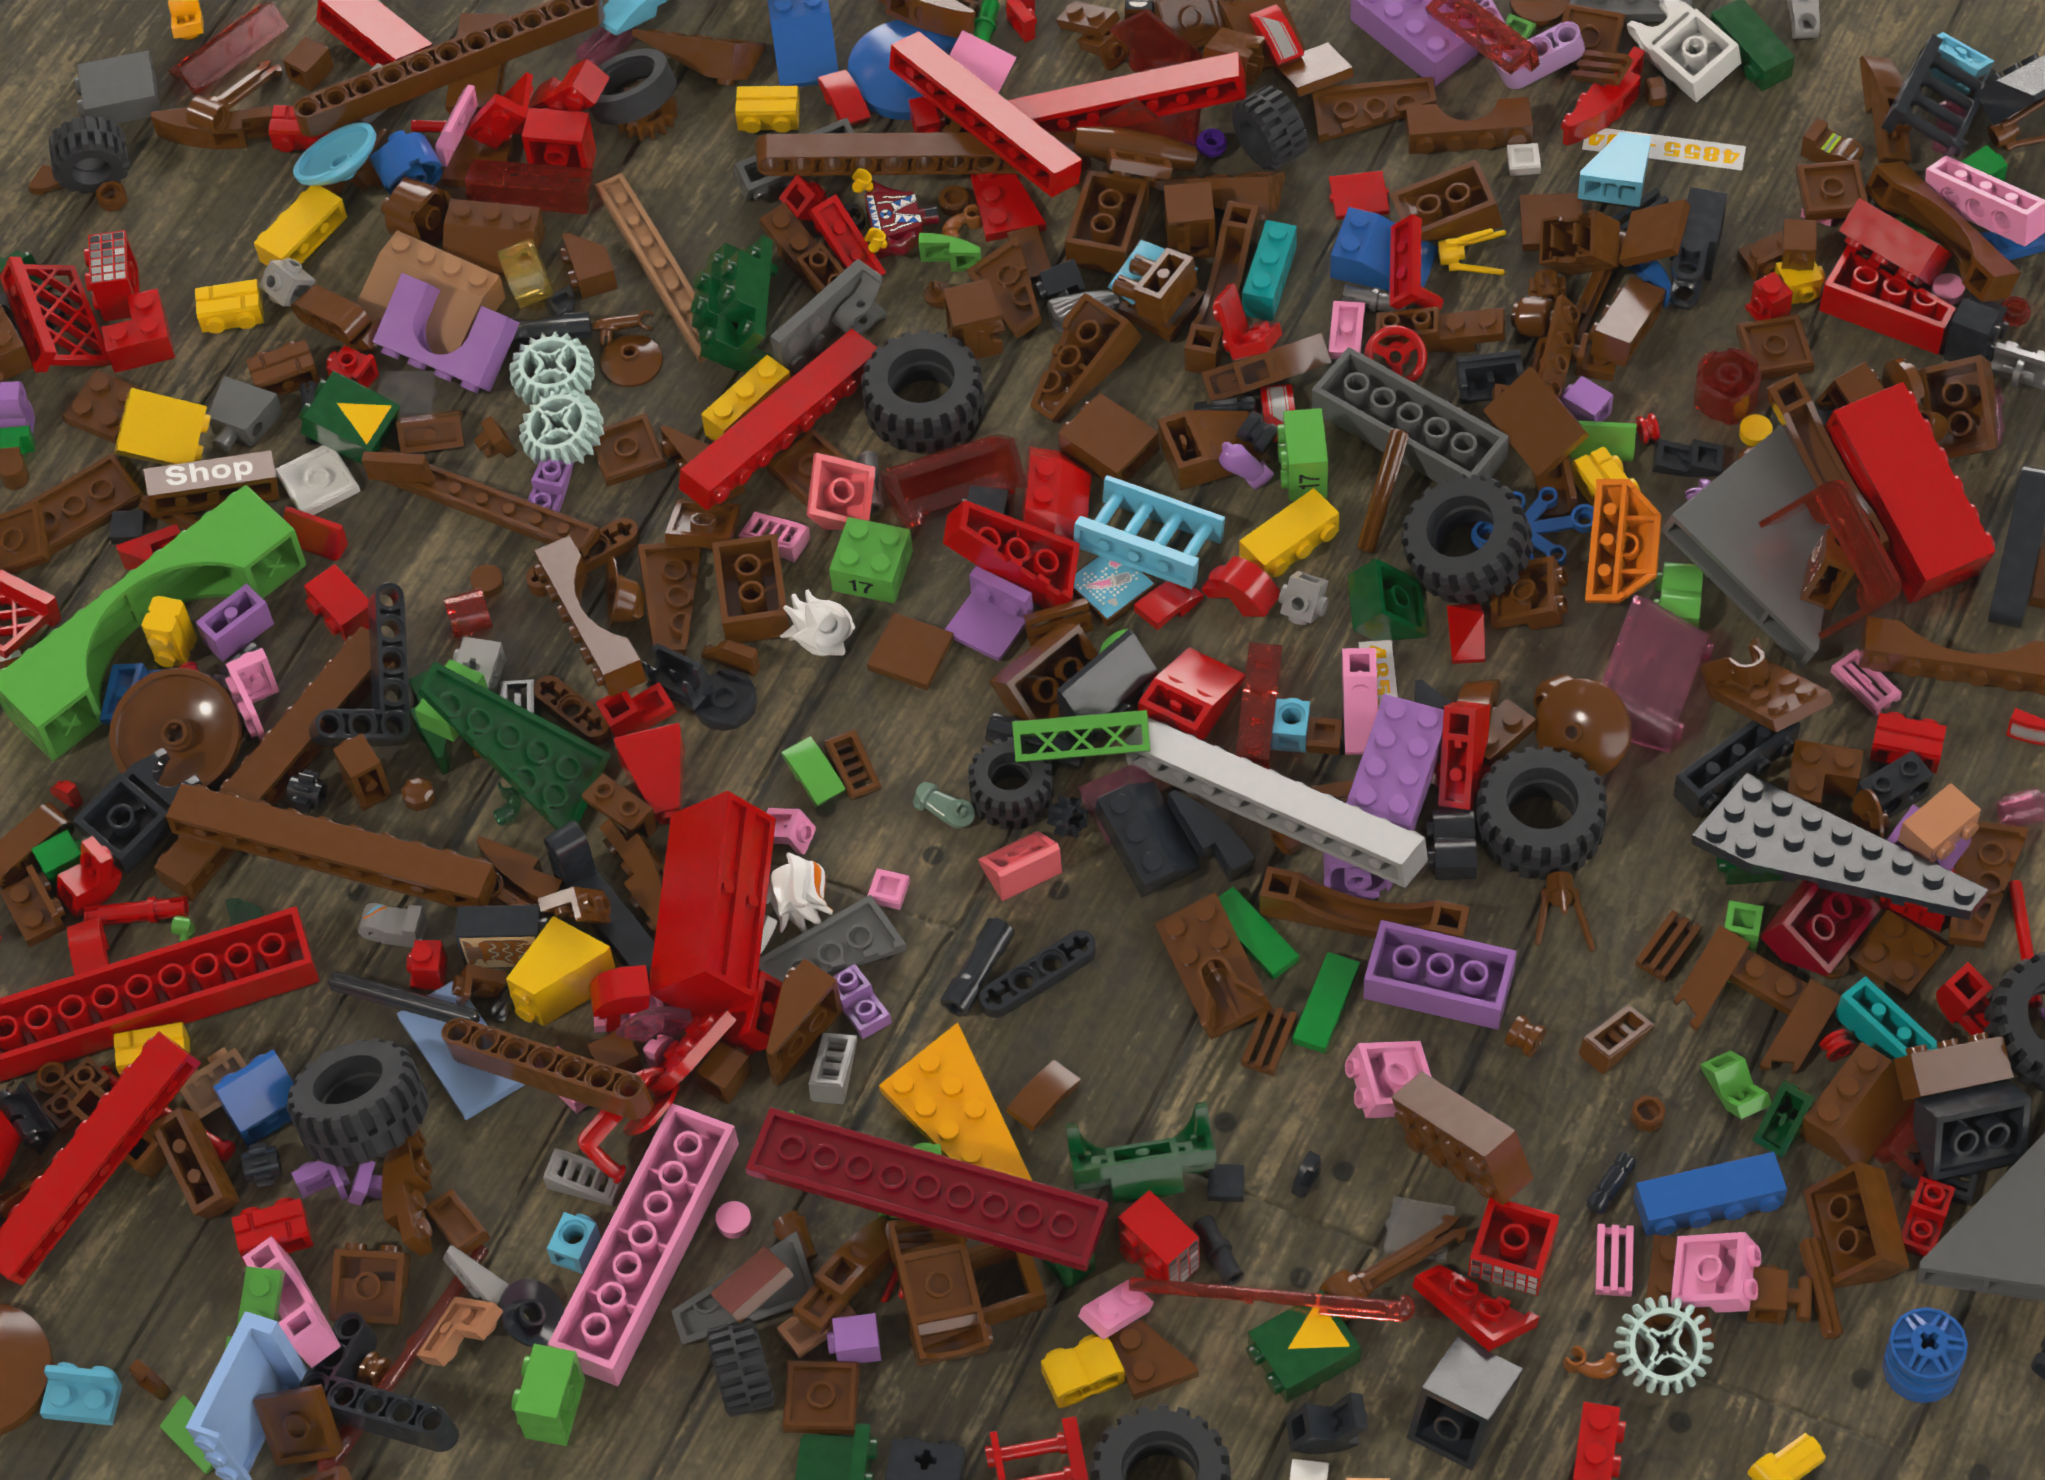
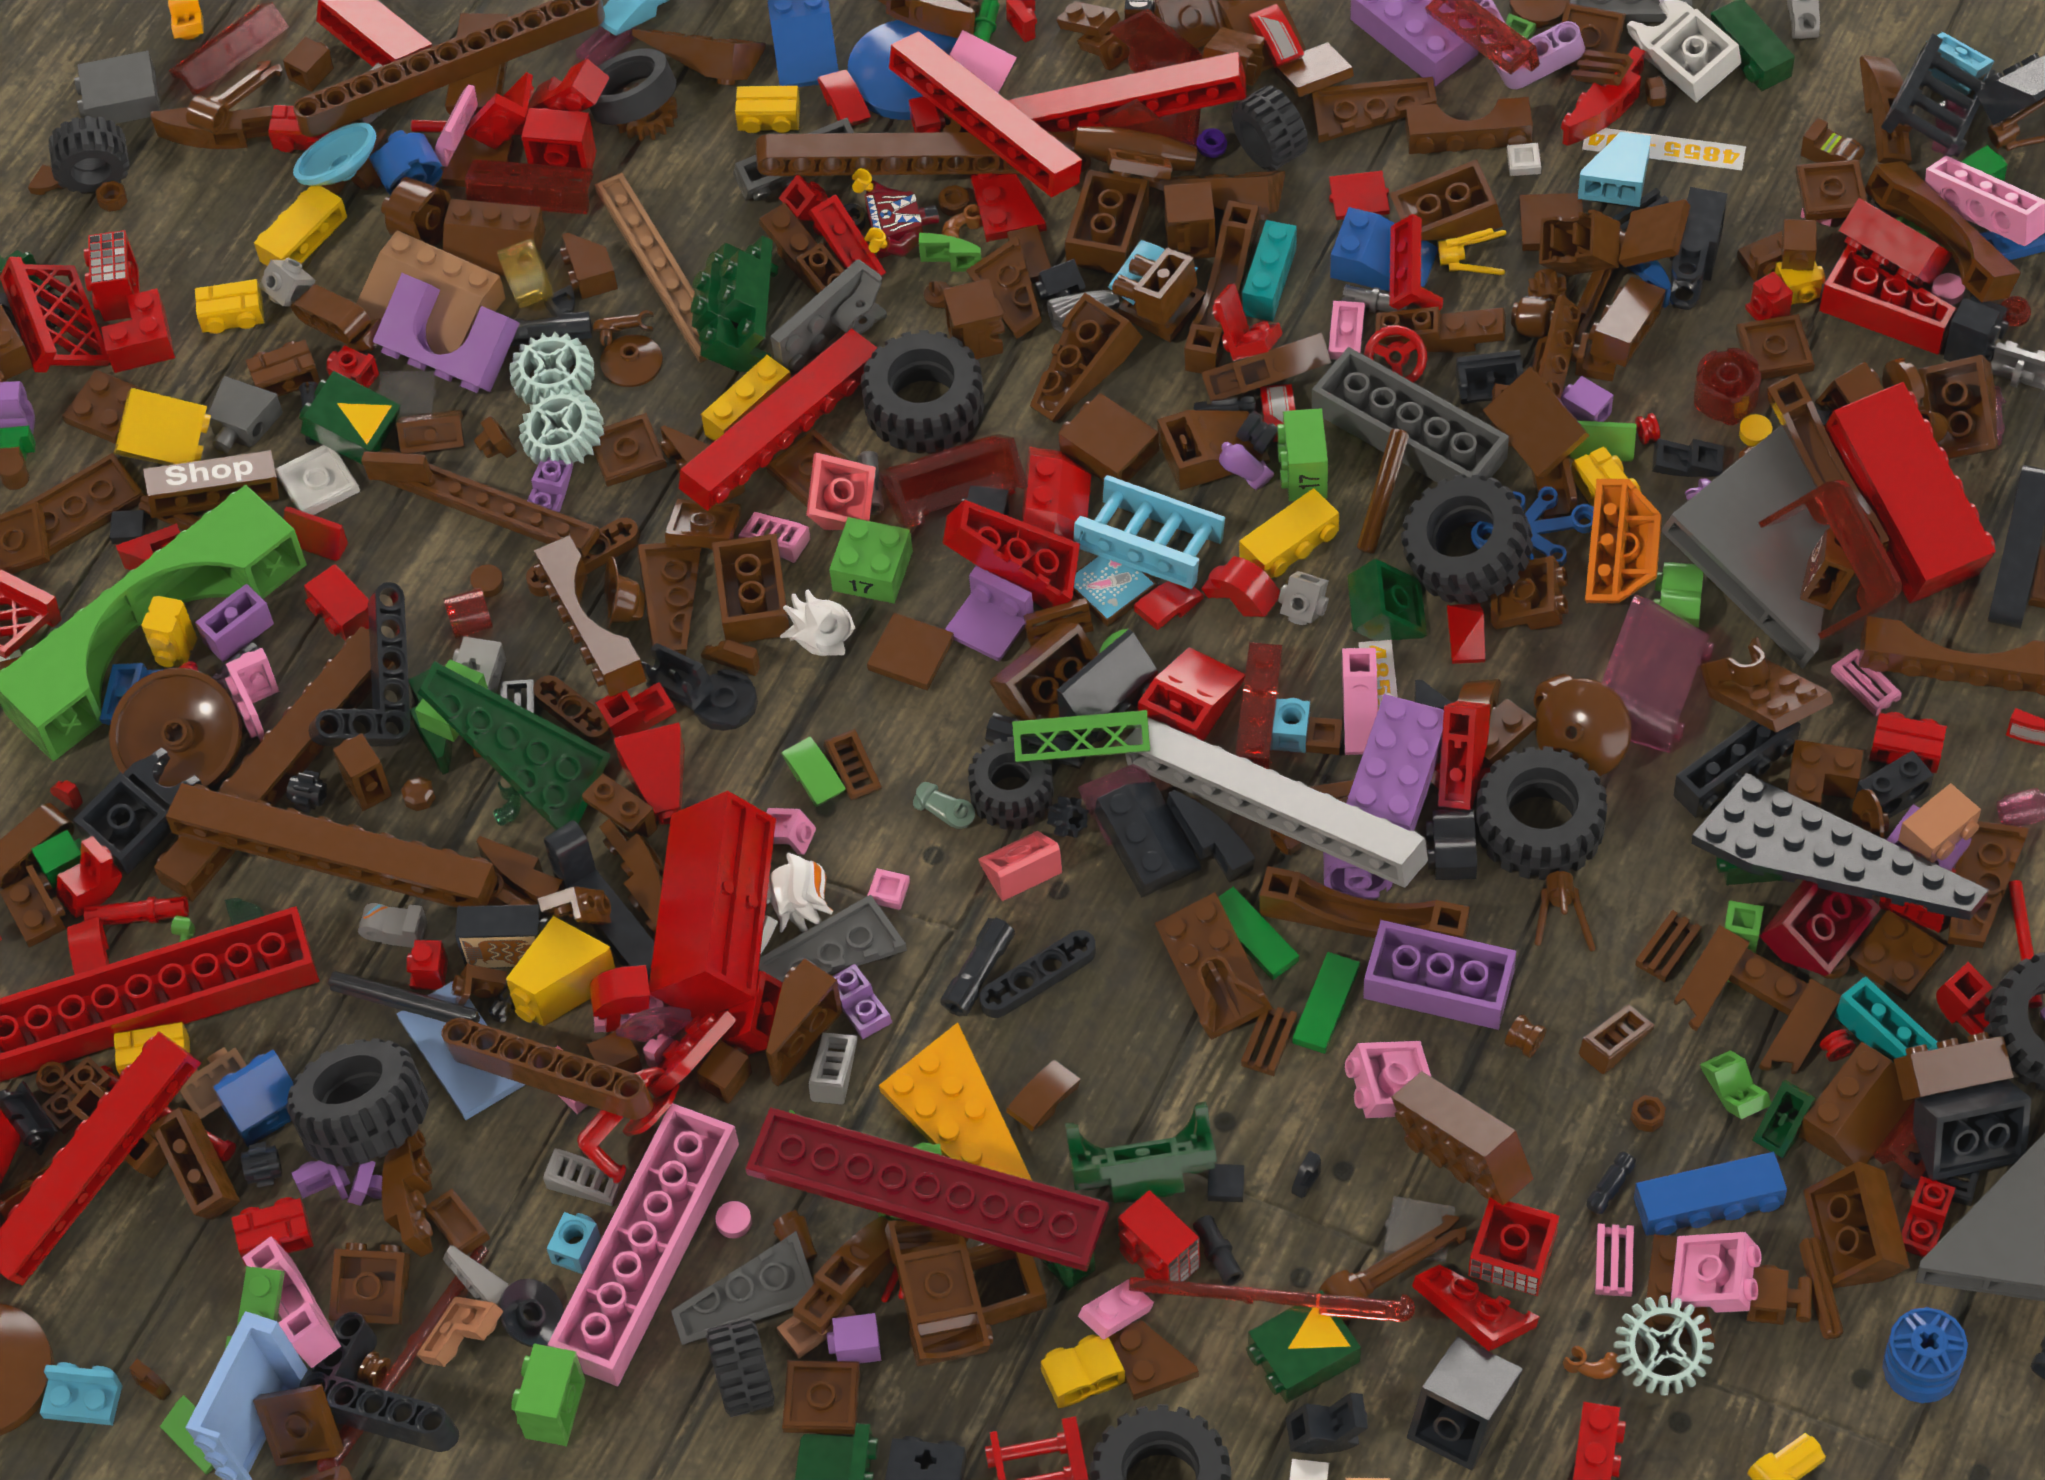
(752, 1284): reddish brown tile -> none

